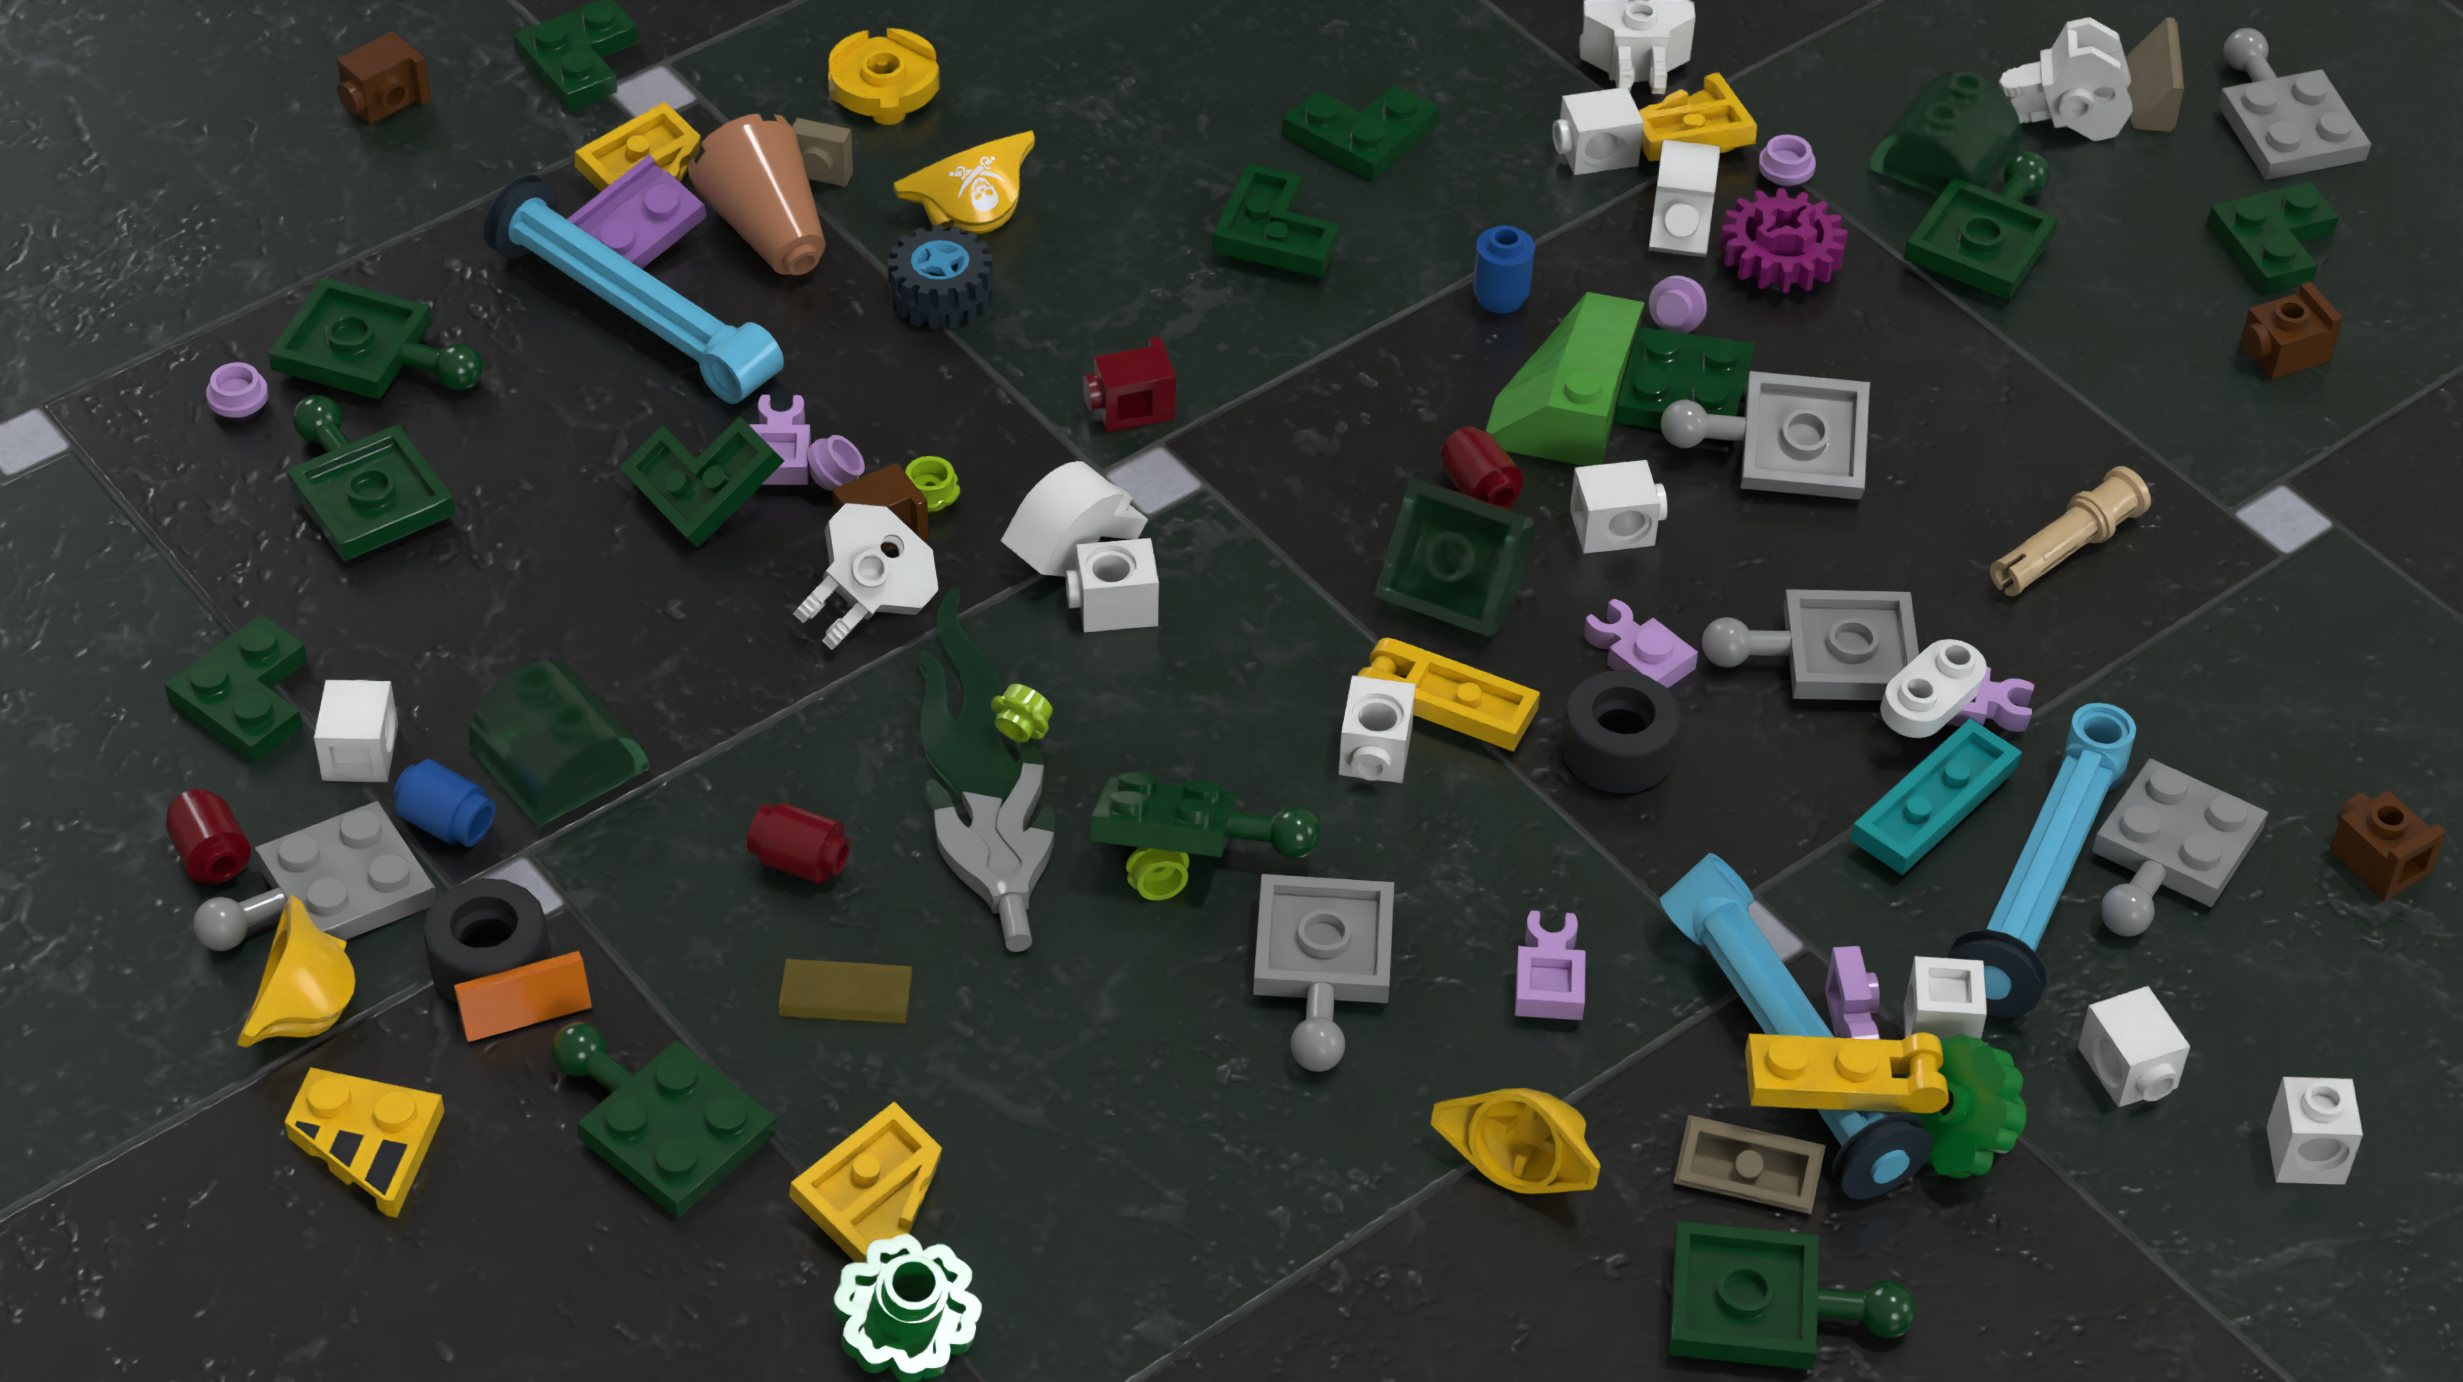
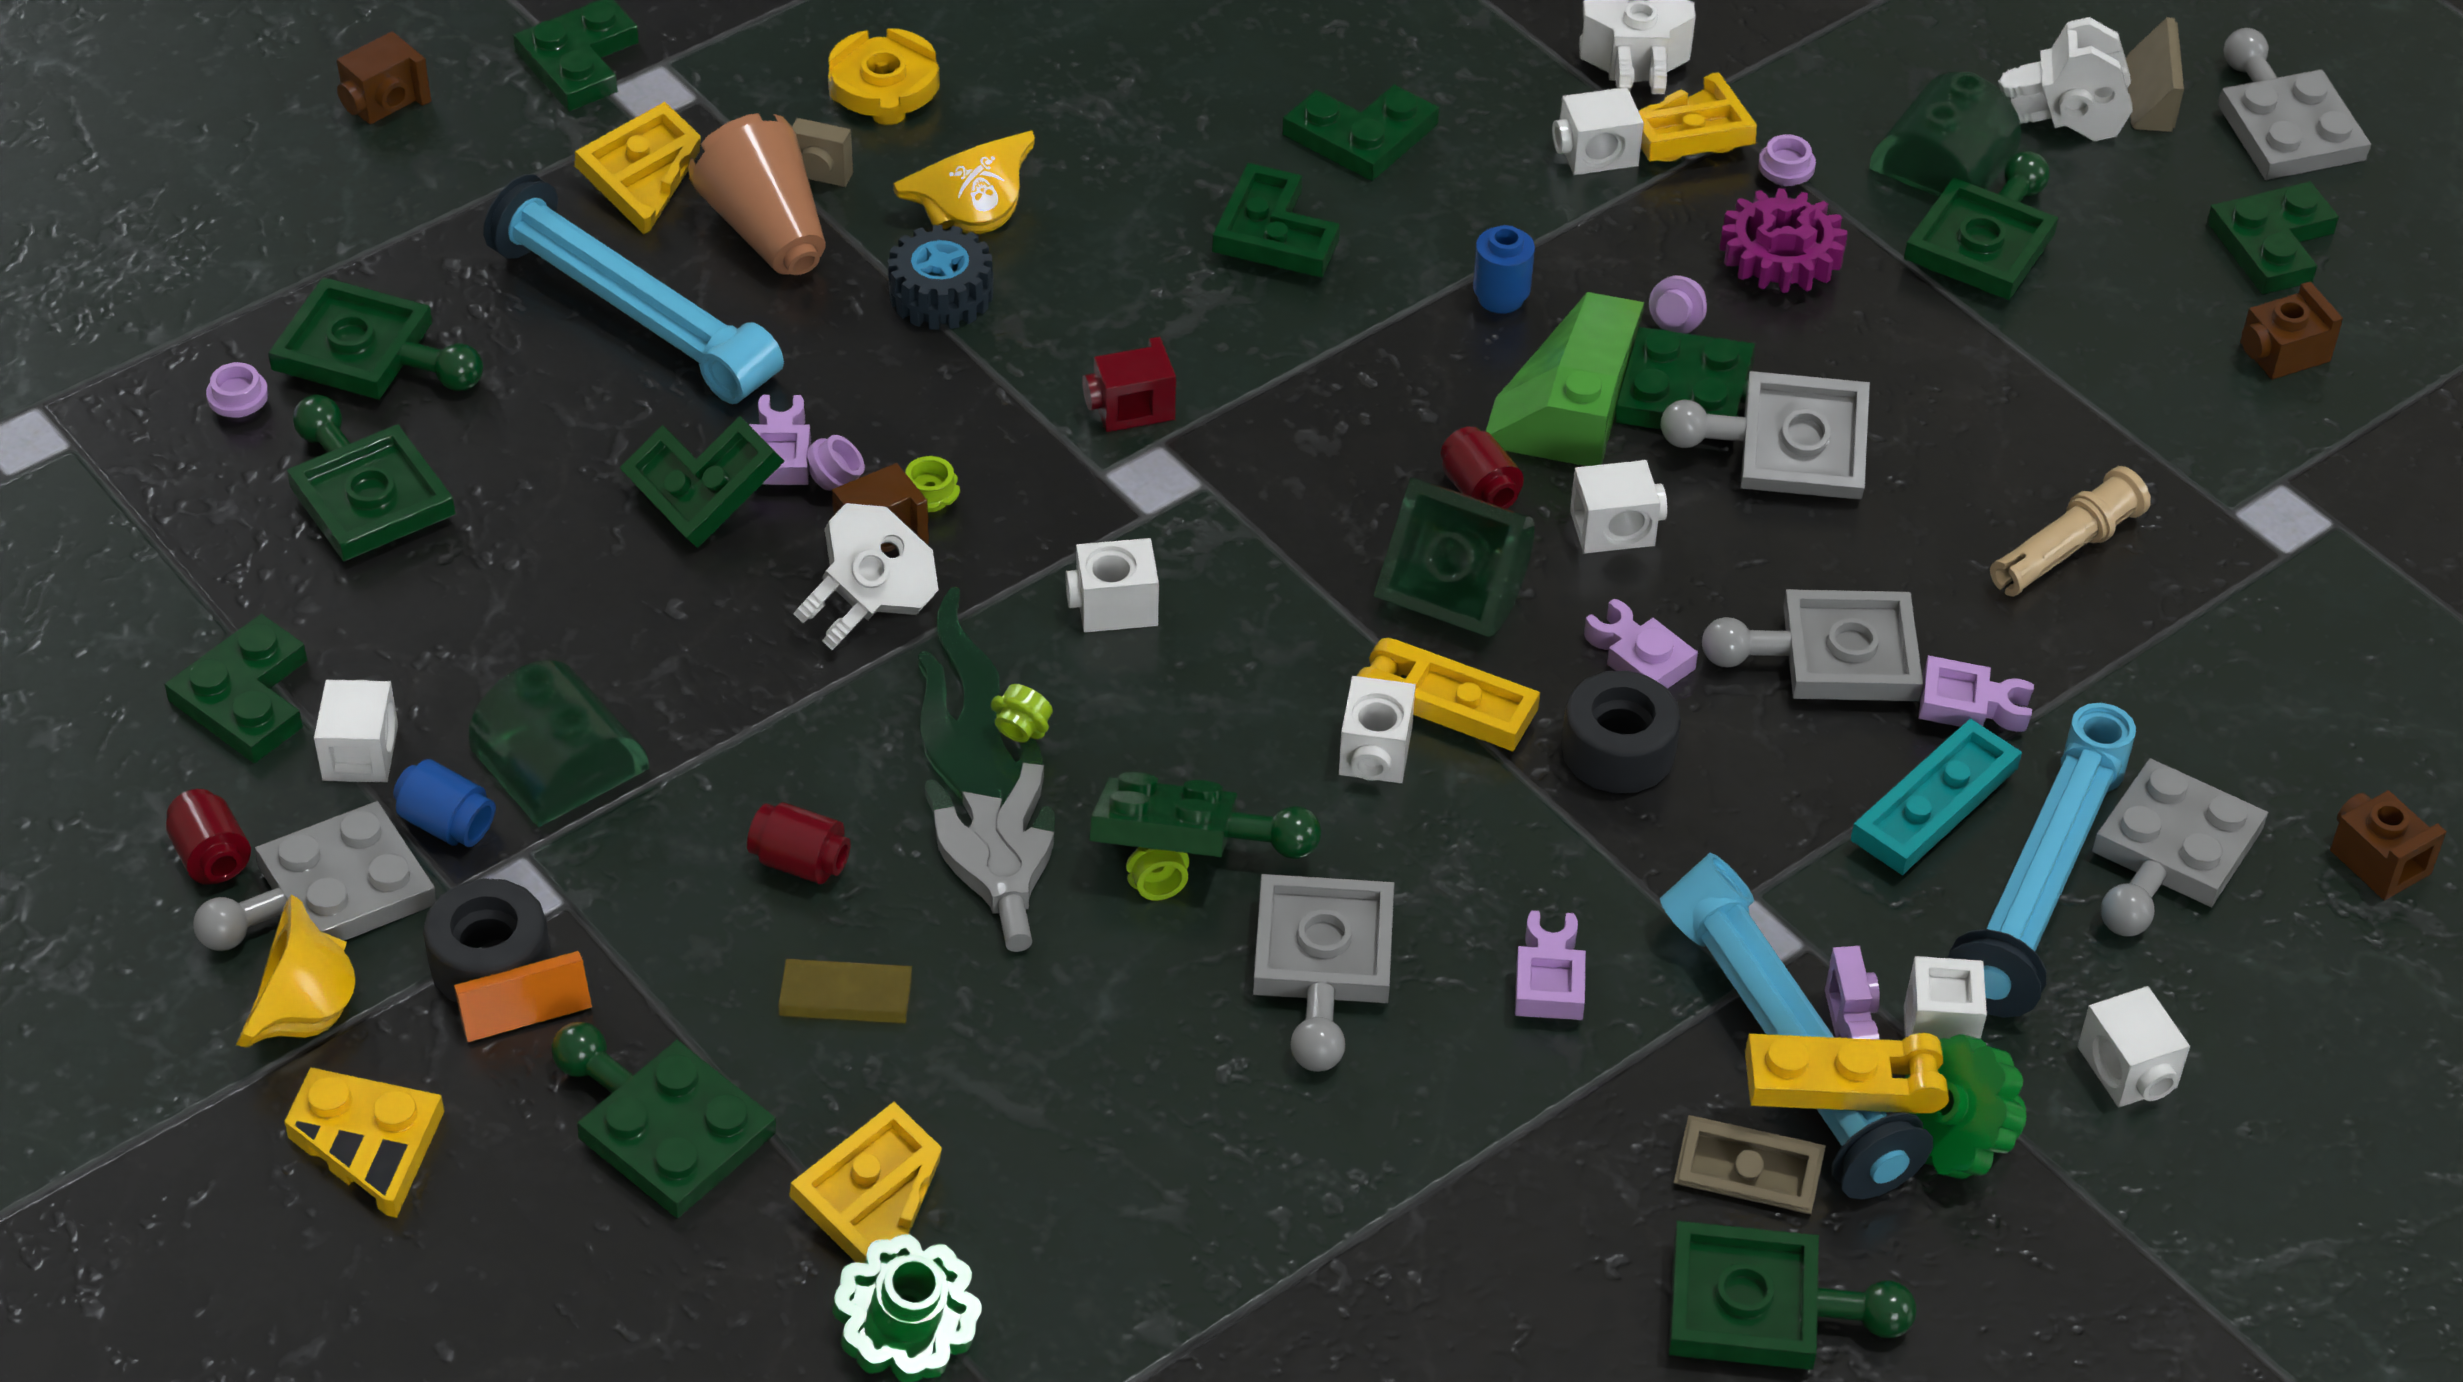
(641, 213): medium lavender plate -> none
(1067, 510): white brick -> none
(1520, 1140): yellow hat -> none
(1684, 198): white brick -> none
(1944, 680): white plate -> none
(2314, 1130): white brick -> none

